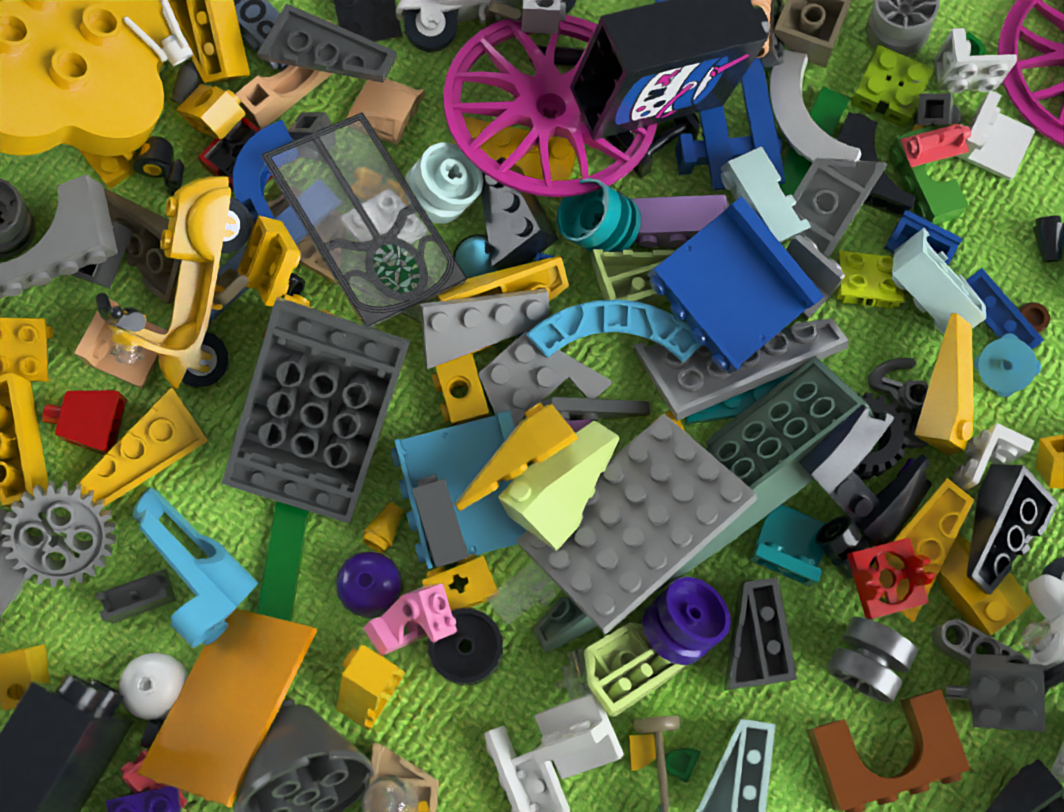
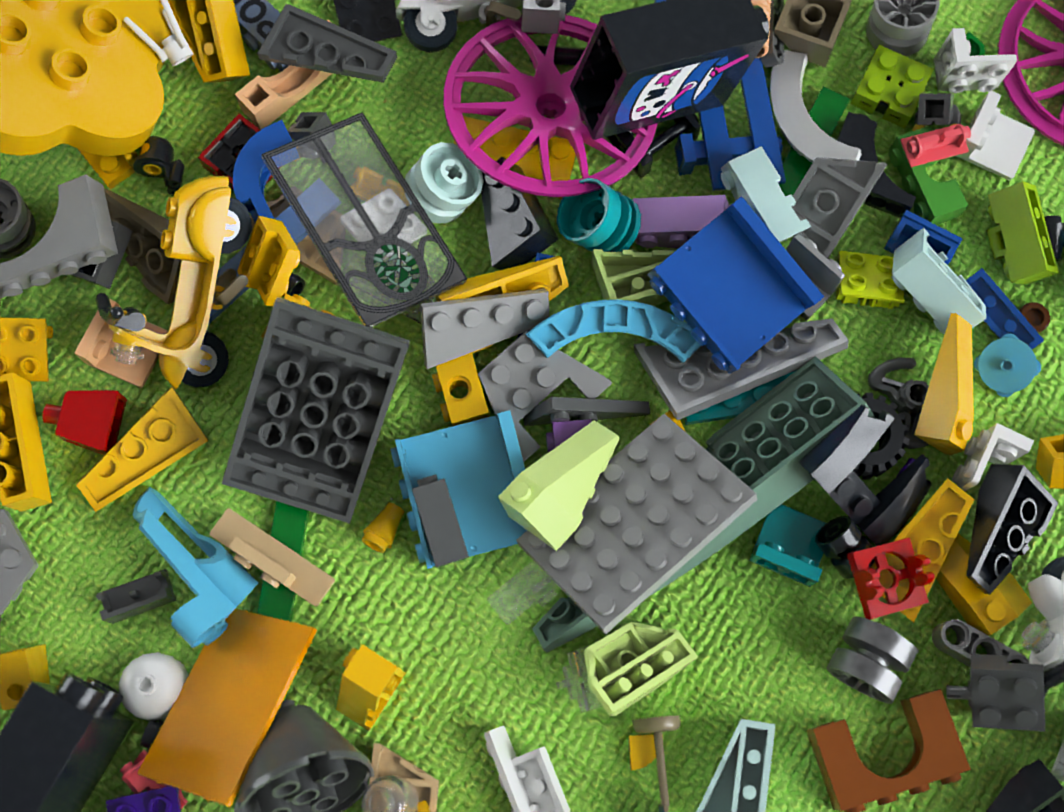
(34, 551): light grey gear -> none
(186, 82): dark grey cone -> none
(212, 111): yellow brick -> none
(272, 557): none -> tan bracket
(368, 584): dark purple cylinder -> none
(387, 107): light nougat slope -> none
(421, 611): bright pink tile -> none
(470, 569): yellow brick -> none
(474, 256): medium azure hat -> none
(476, 664): black wheel -> none
(532, 440): yellow wedge -> none
(576, 736): white bracket -> none
(681, 762): green tile -> none
(686, 621): dark purple wheel -> none
(759, 638): dark grey wedge -> none
(1025, 234): none -> lime piece

